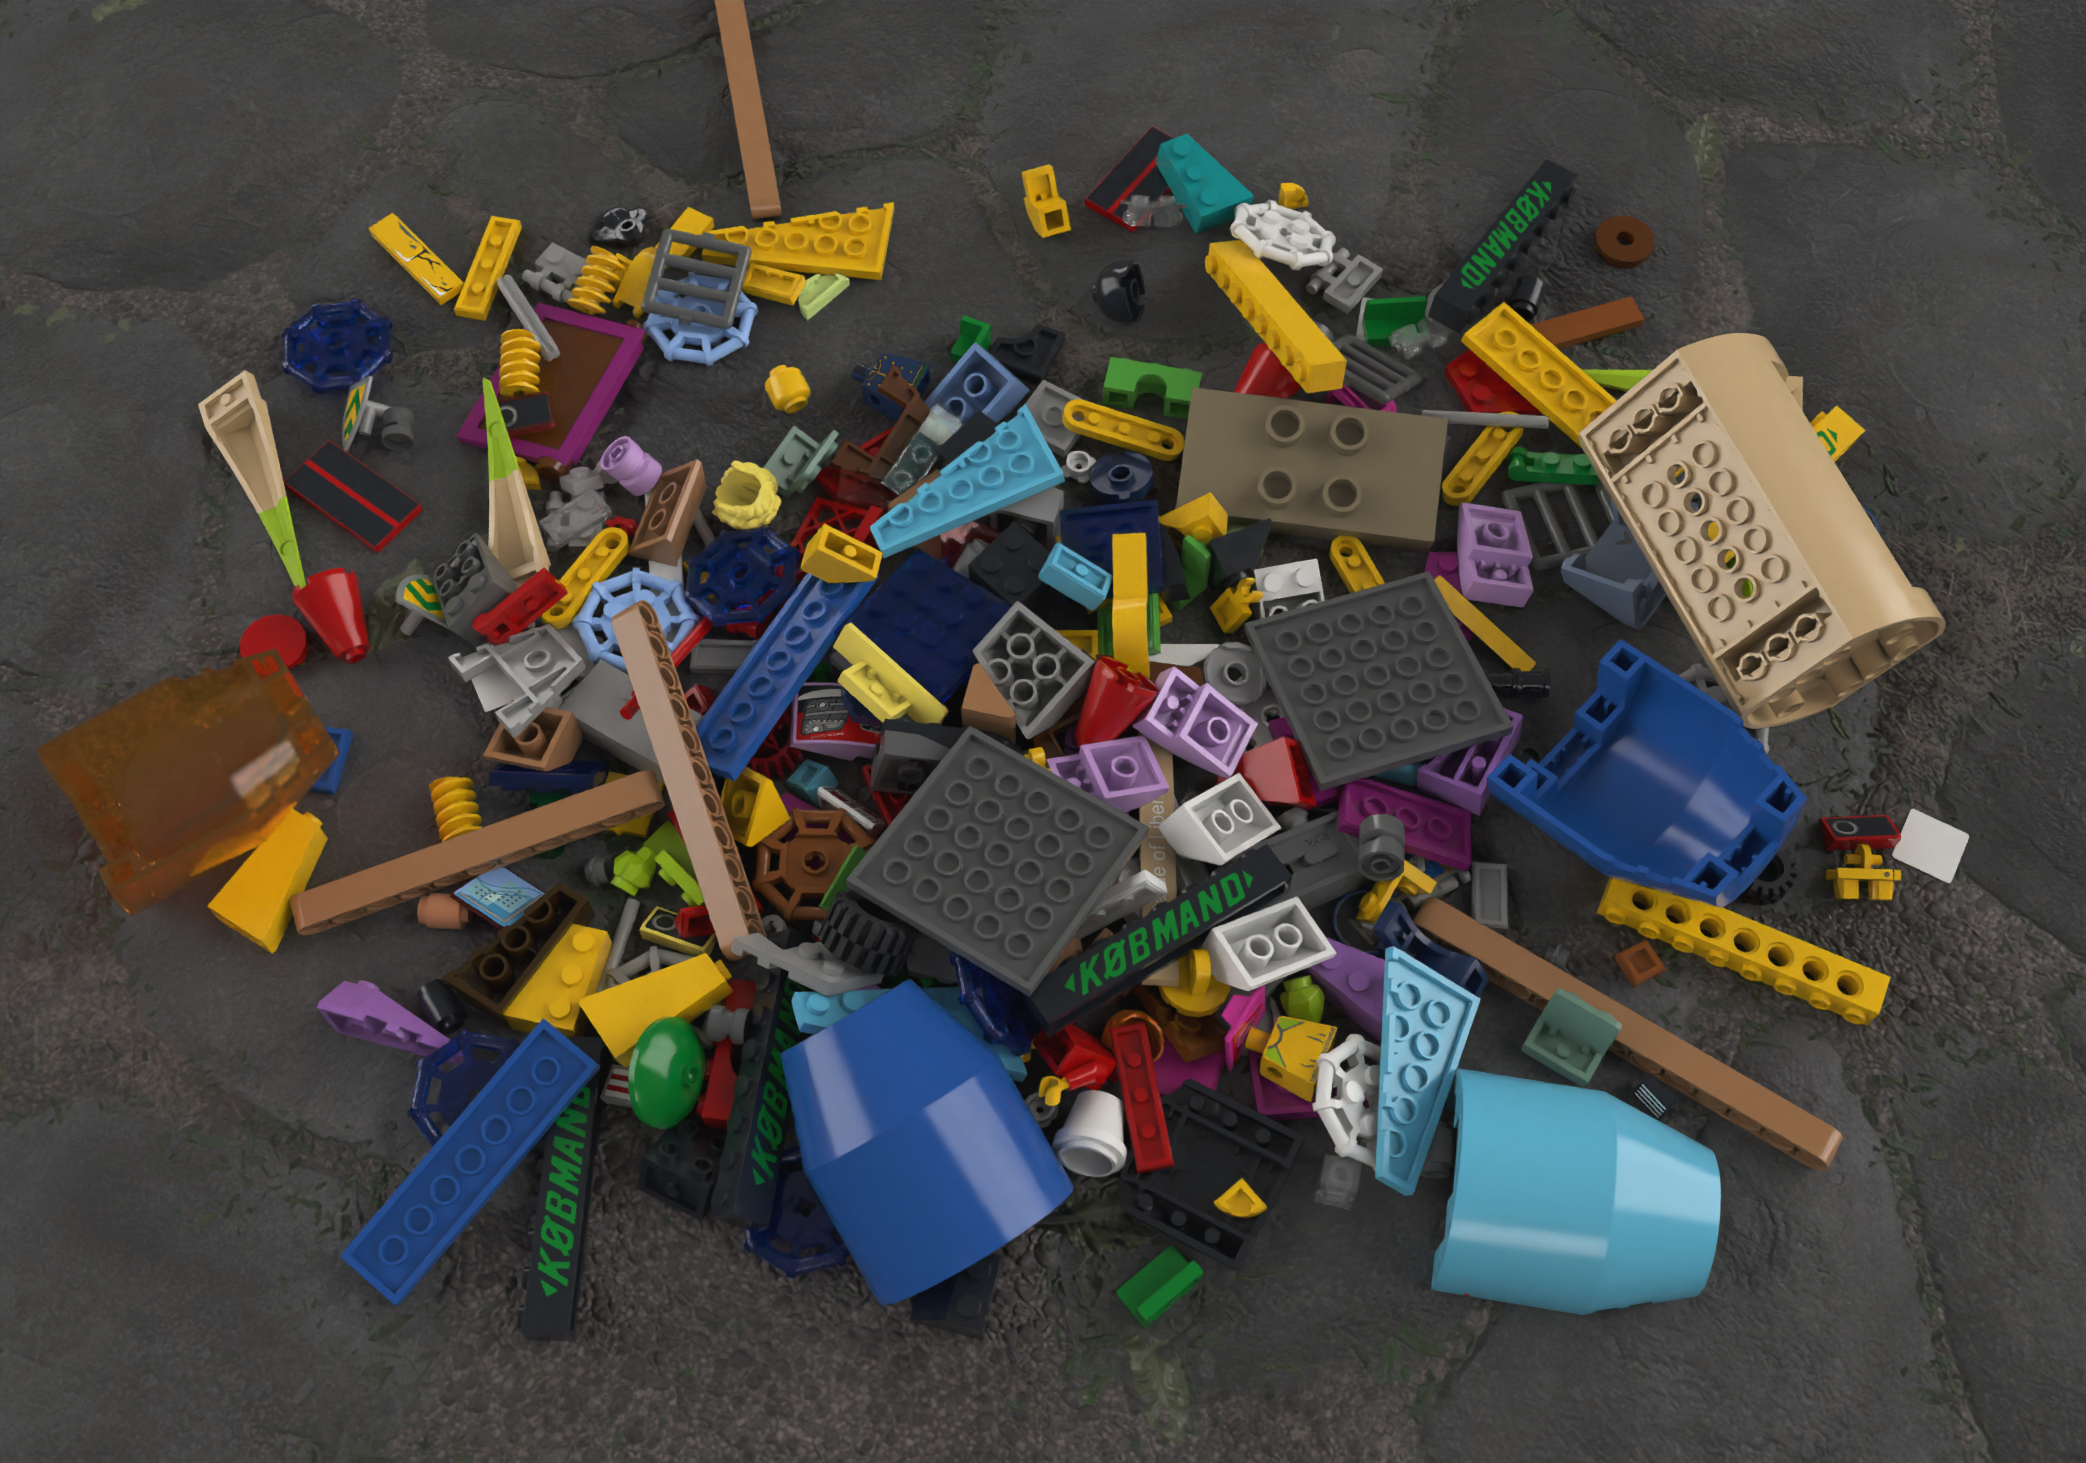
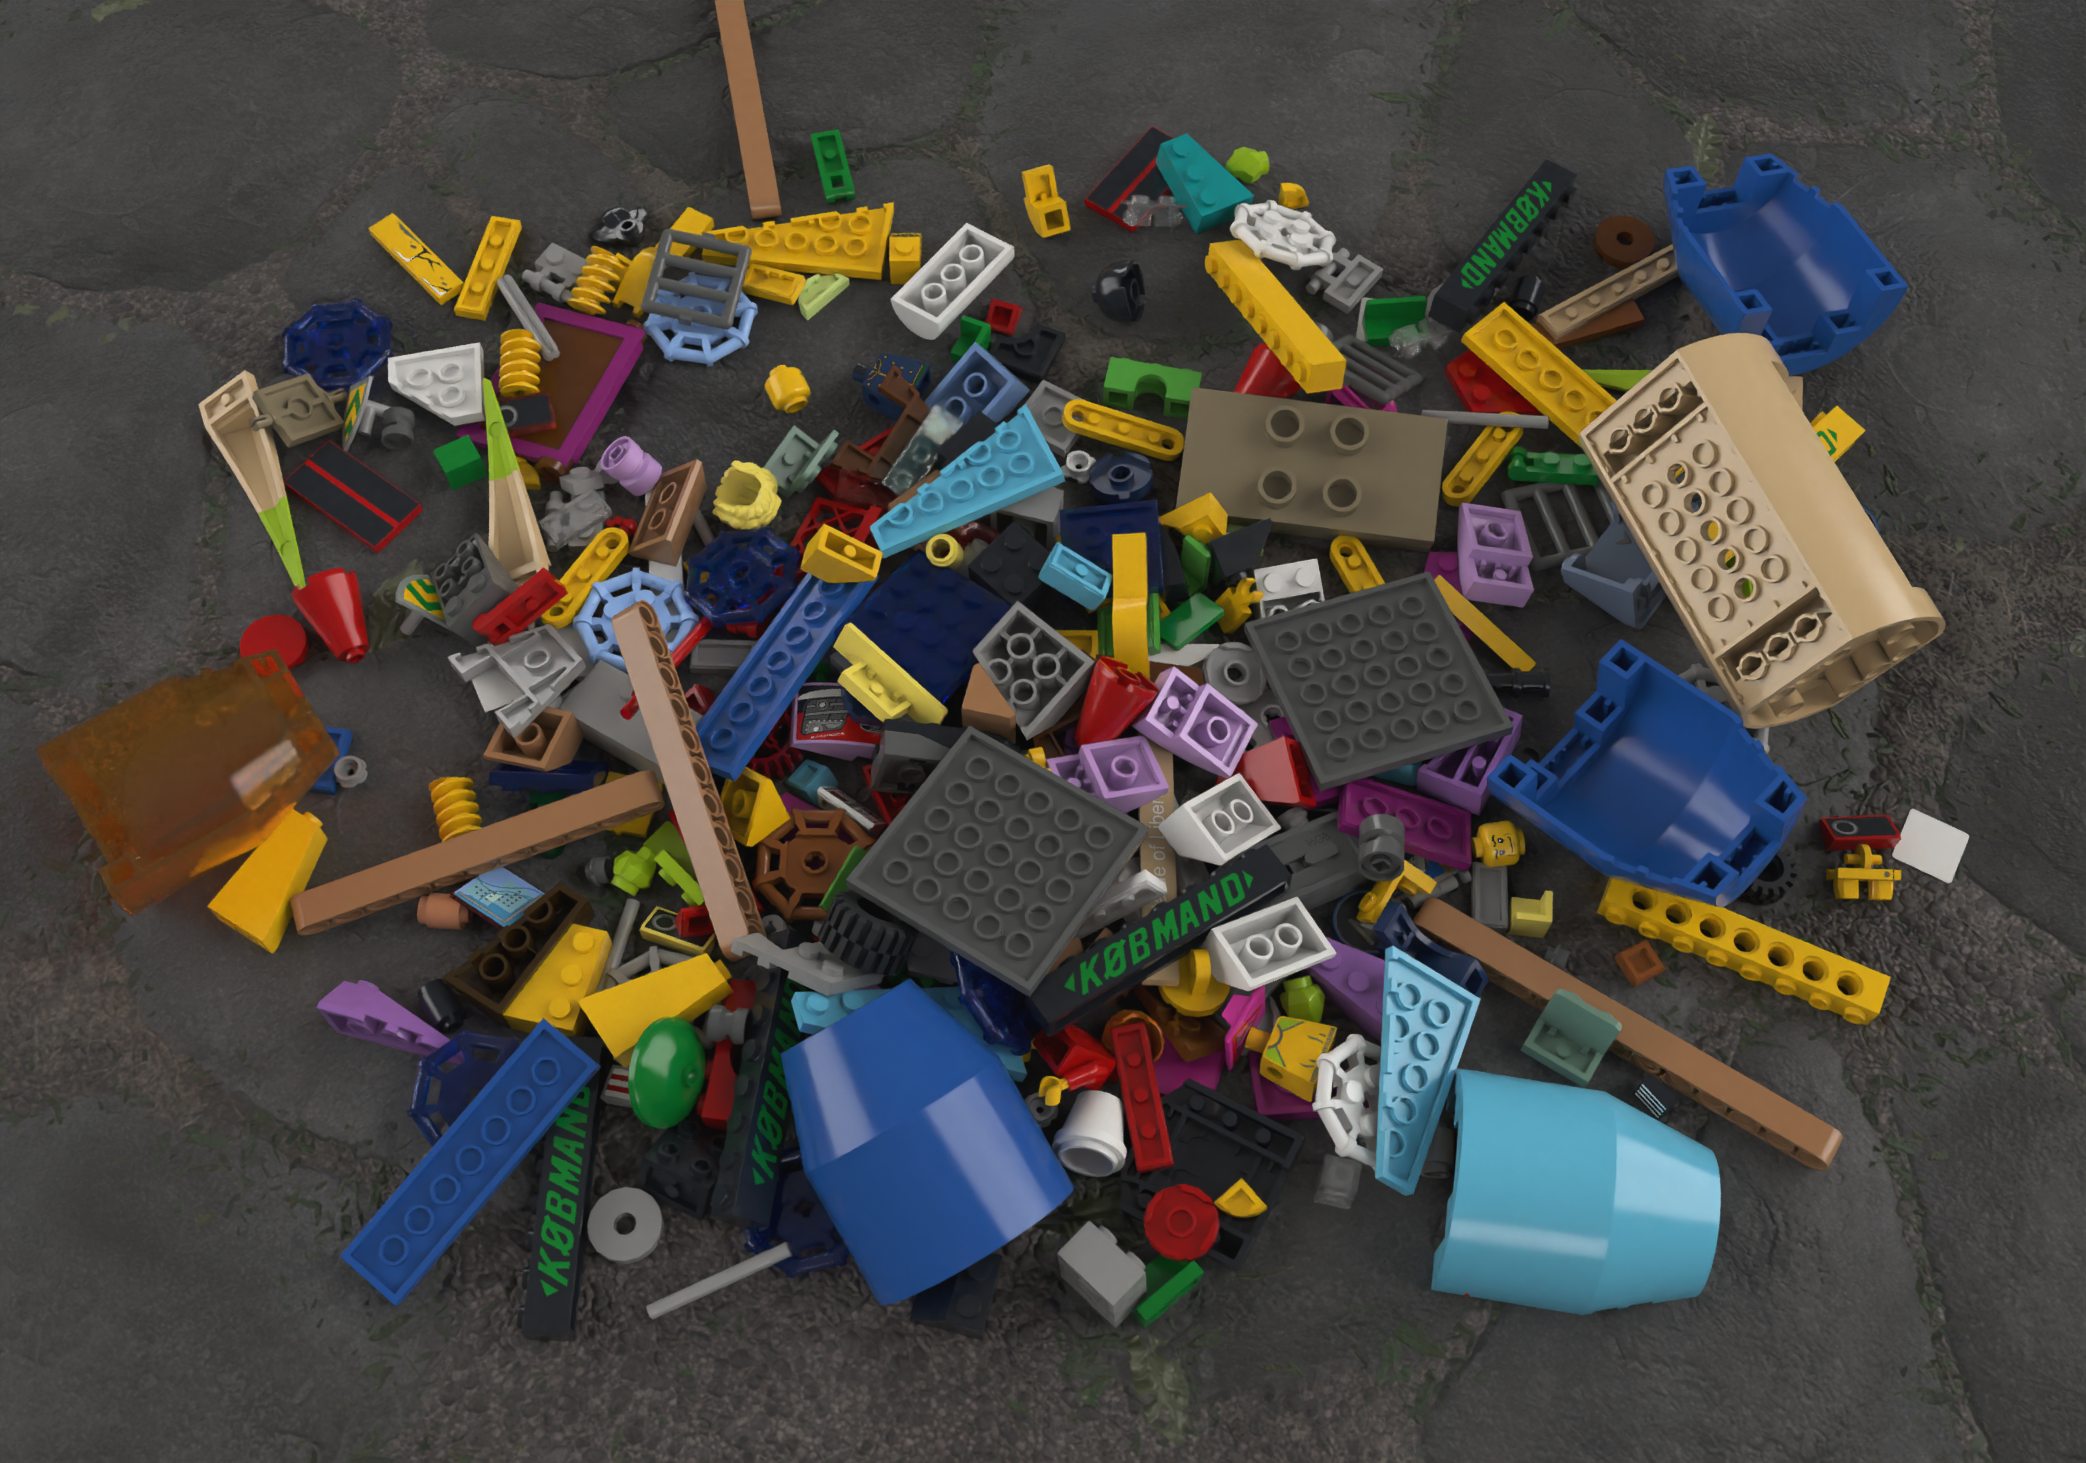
(298, 410): none -> dark tan plate
(347, 764): none -> light grey plate
(443, 381): none -> white plate
(460, 462): none -> green panel
(620, 1204): none -> light grey tile
(719, 1280): none -> light grey bar
(832, 165): none -> green plate
(904, 256): none -> yellow slope
(938, 545): none -> light yellow brick
(951, 281): none -> white brick
(1003, 316): none -> red slope
(1103, 1272): none -> light grey brick
(1181, 1223): none -> red tile
(1189, 621): none -> green panel
(1248, 164): none -> lime rock
(1498, 844): none -> yellow head
(1530, 916): none -> light yellow panel
(1610, 293): none -> tan tile
(1779, 262): none -> blue windscreen

